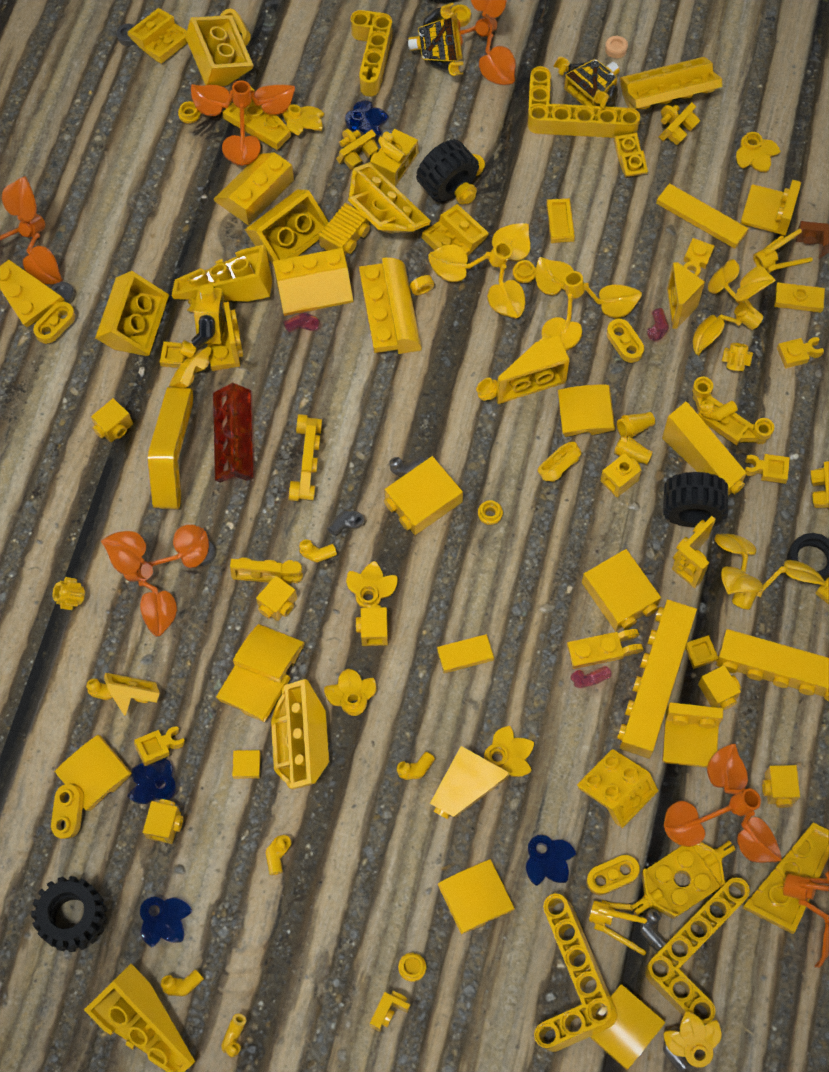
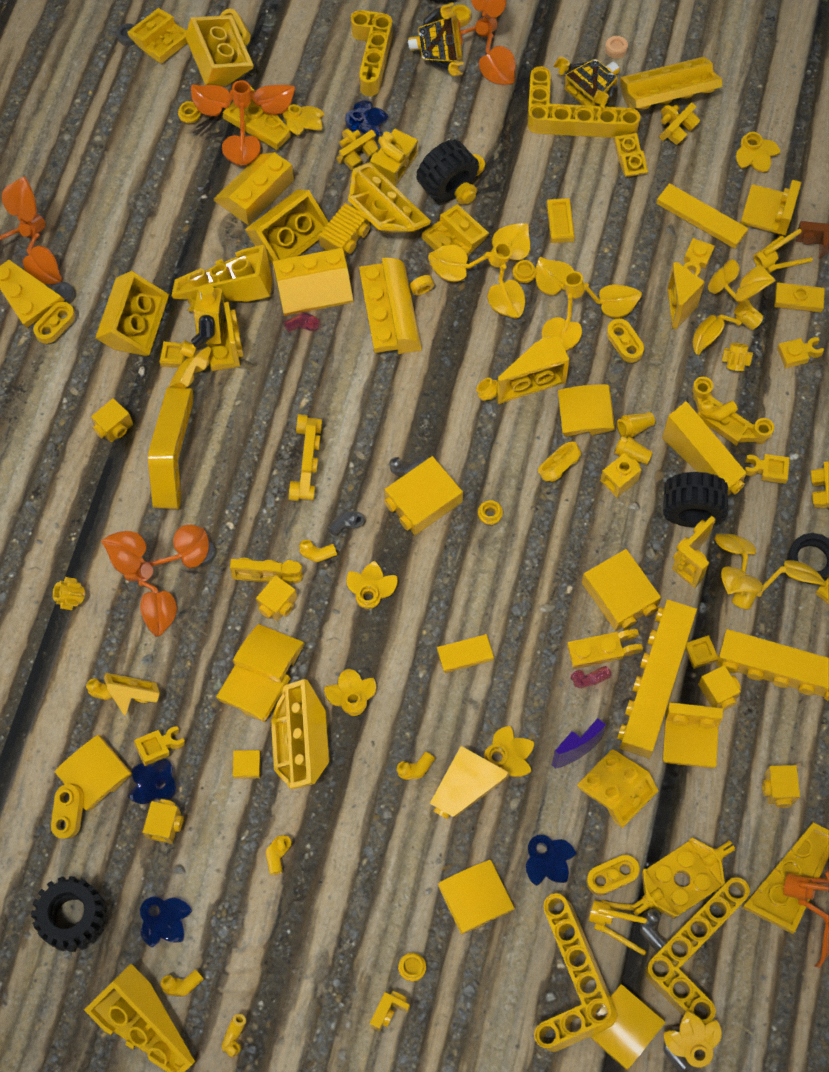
(237, 431): clear red fence -> none
(373, 626): yellow brick -> none
(575, 747): none -> dark purple slope
(660, 327): clear pink arm -> none
(726, 771): orange plant -> none

